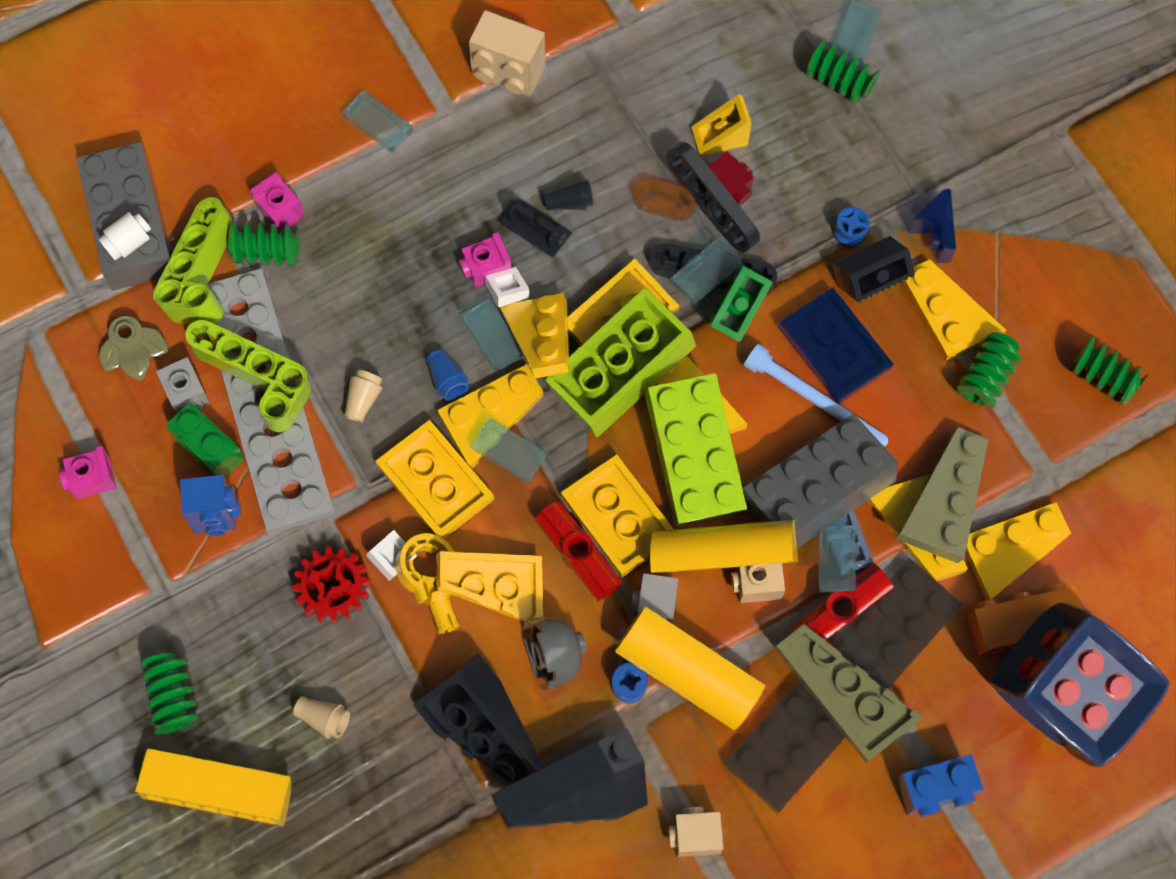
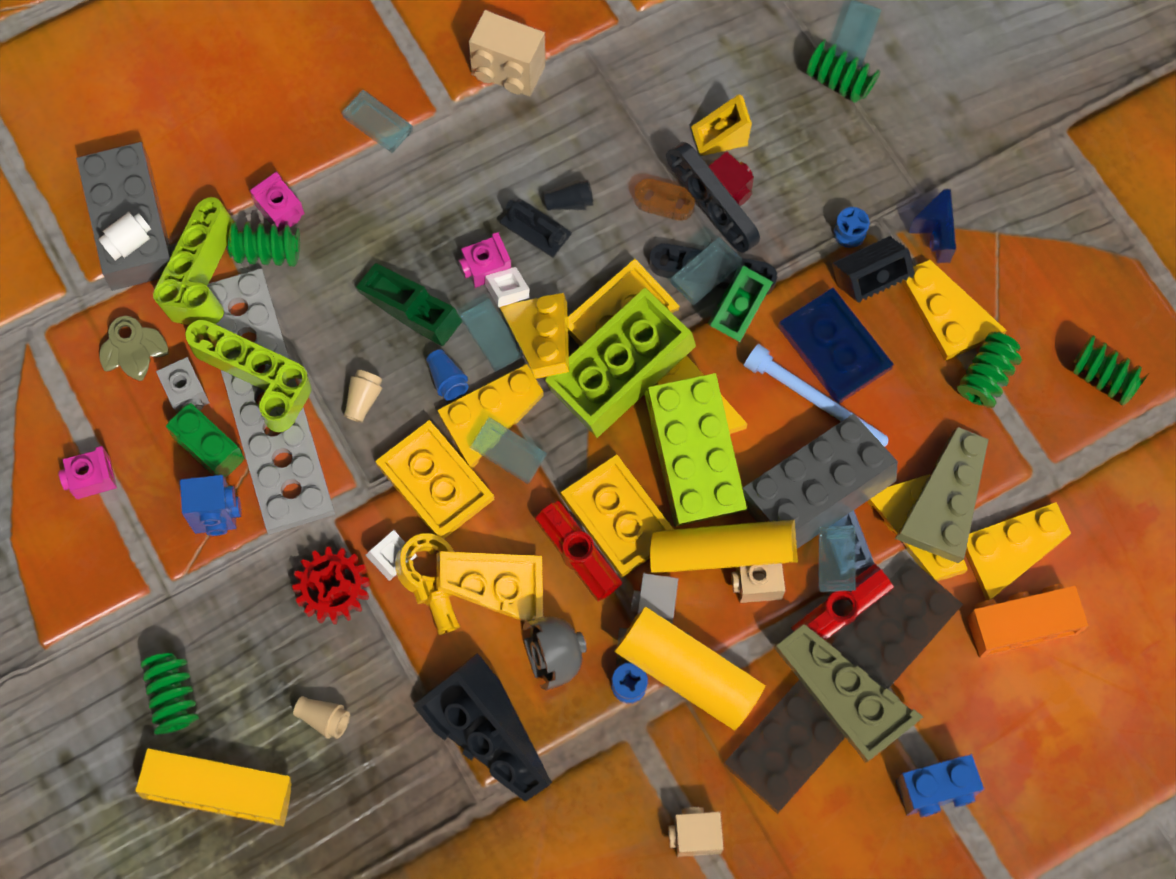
(410, 304): none -> dark green slope
(589, 785): black wedge -> none
(1080, 683): dark blue piece -> none

